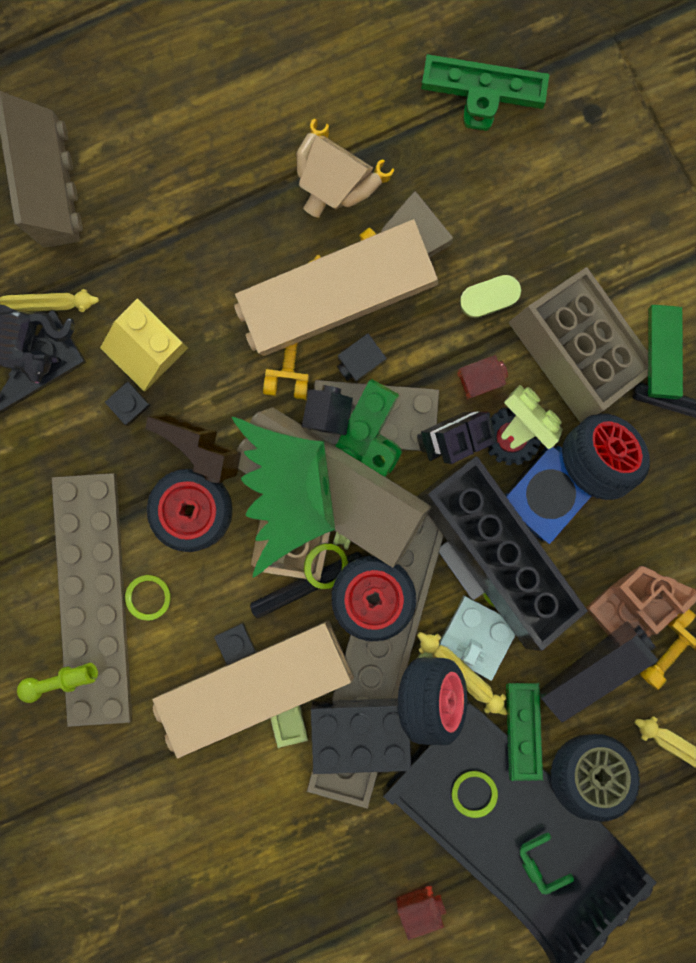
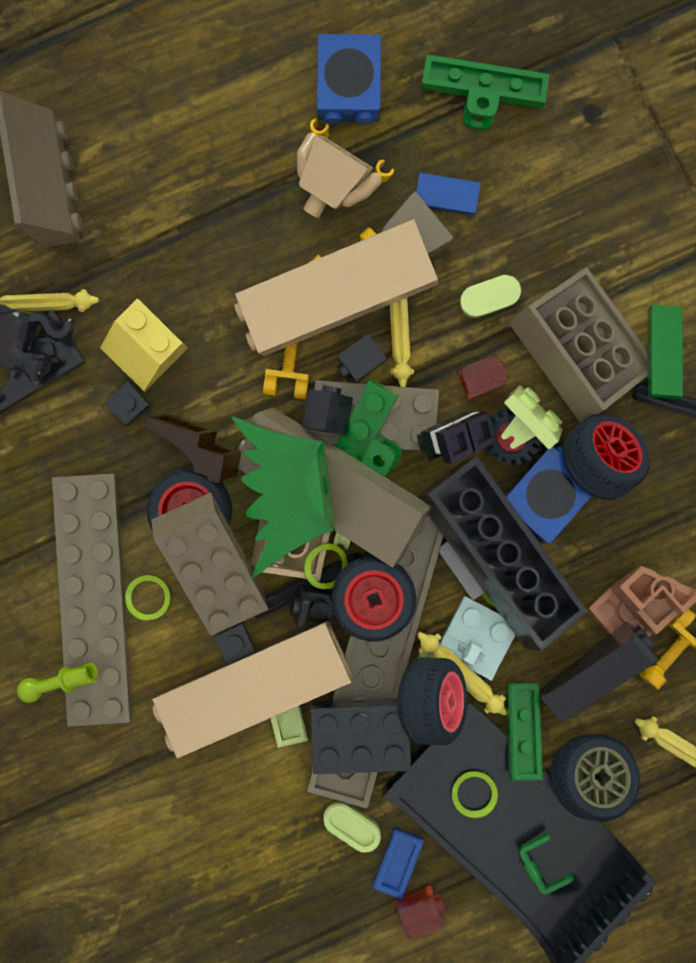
(209, 564): none -> dark tan brick
(311, 605): none -> black bracket
(349, 78): none -> blue brick
(352, 826): none -> yellowish green tile
(398, 862): none -> blue tile
(400, 341): none -> light yellow wheel
(448, 193): none -> blue tile

